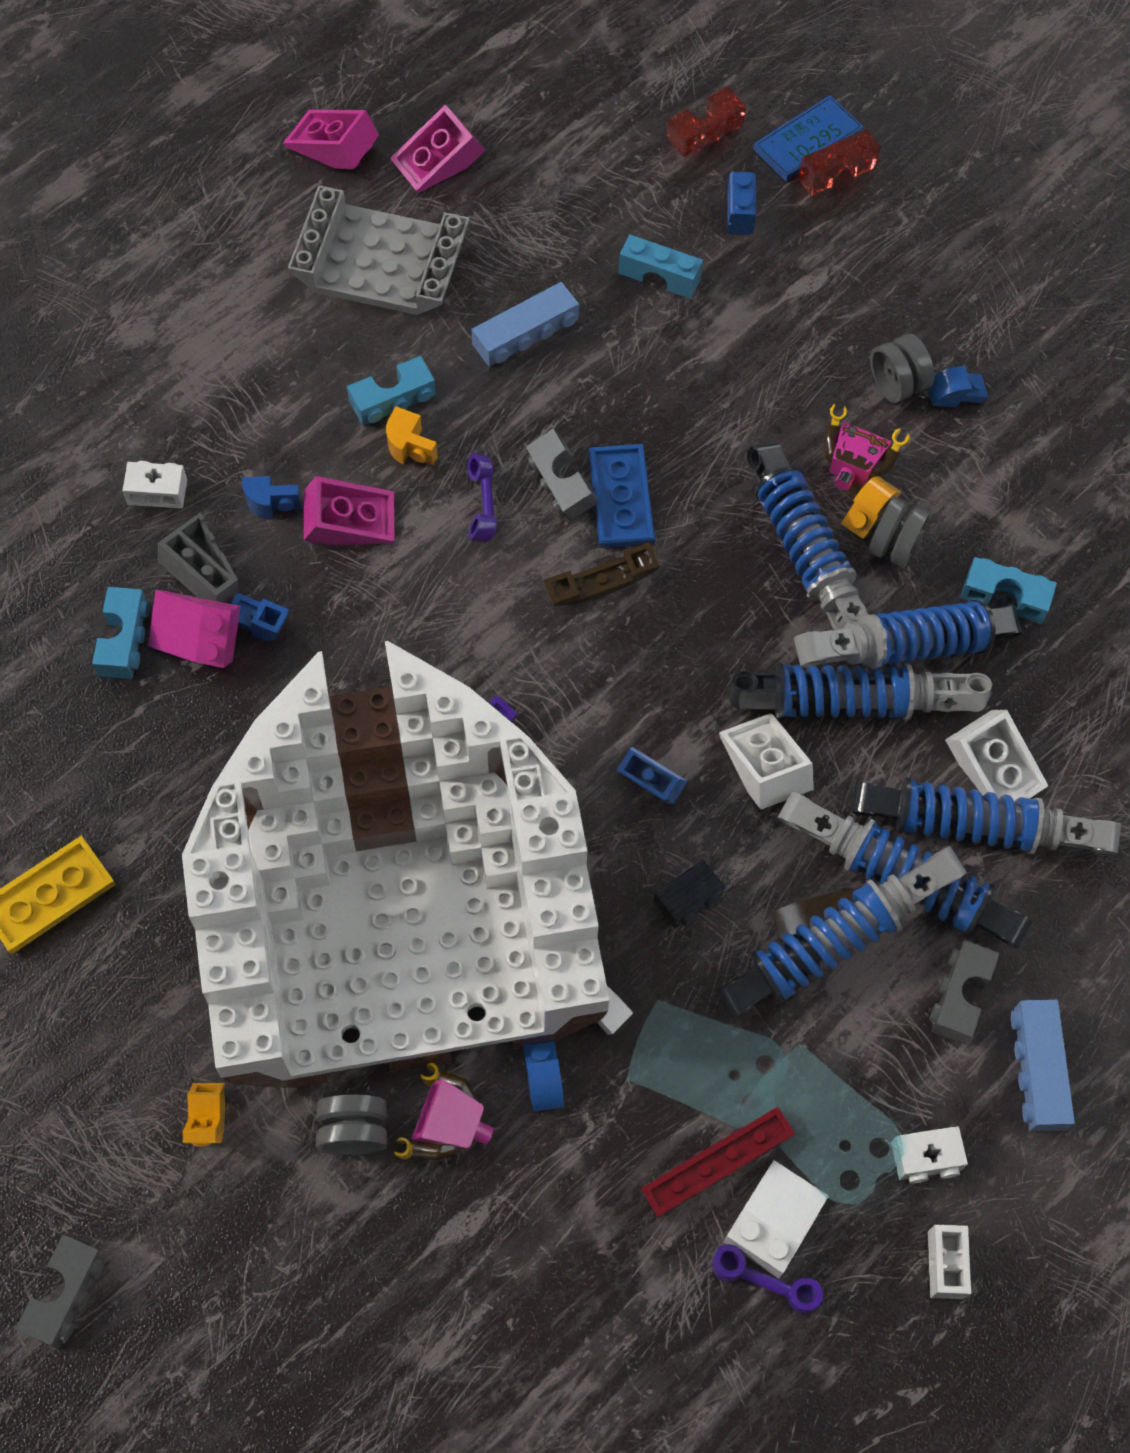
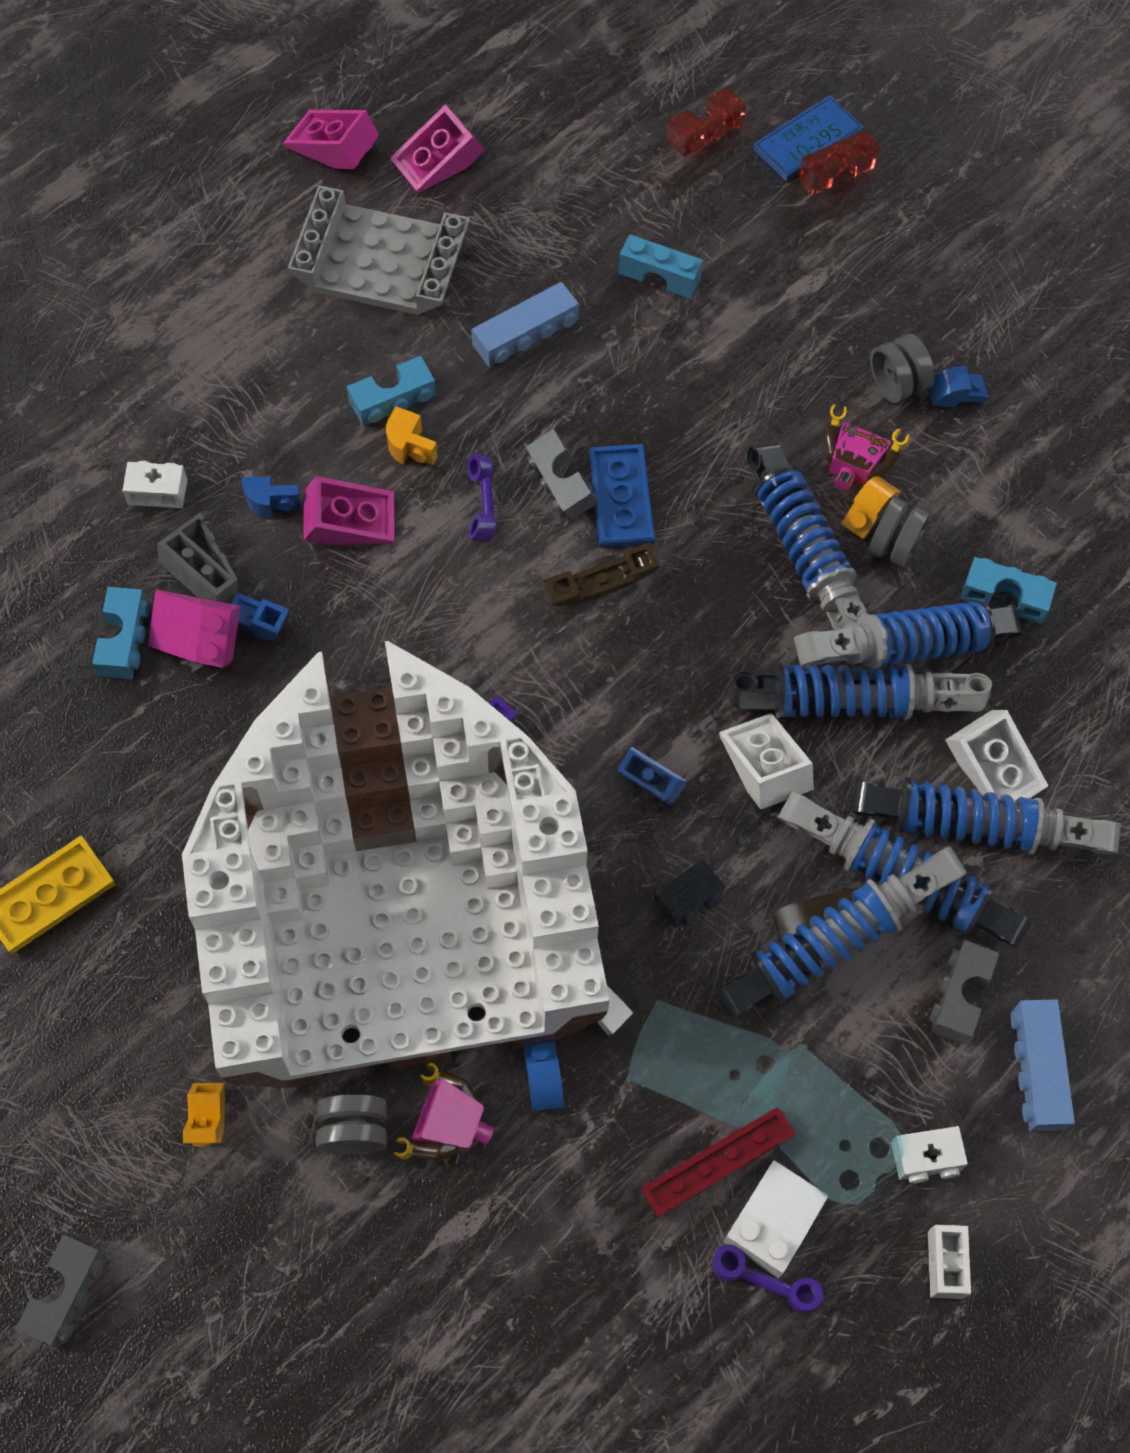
(741, 203): blue brick -> none

